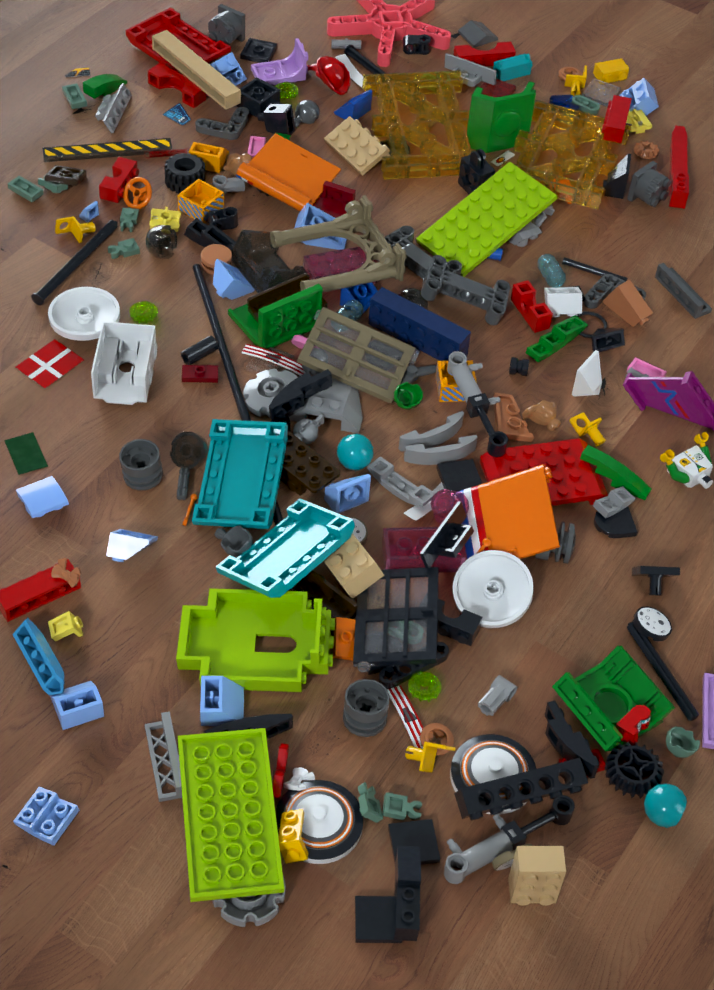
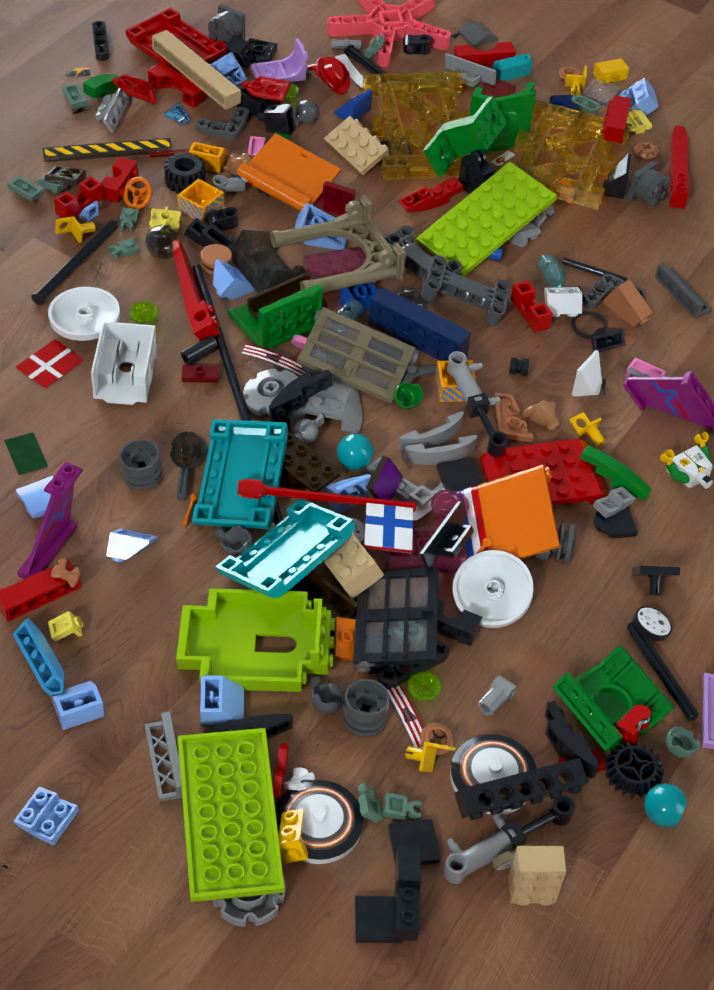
(56, 523): none -> magenta piece
(89, 192): none -> red arch
(100, 43): none -> black beam
(136, 88): none -> red tile
(198, 311): none -> red piece
(241, 51): none -> black brick
(268, 88): none -> red tile
(326, 697): none -> dark grey hair
(375, 45): none -> sand green plate
(384, 480): none -> dark purple tile
(386, 521): none -> flag
(427, 199): none -> red slope
(465, 135): none -> green bracket
(556, 339): green slope -> none

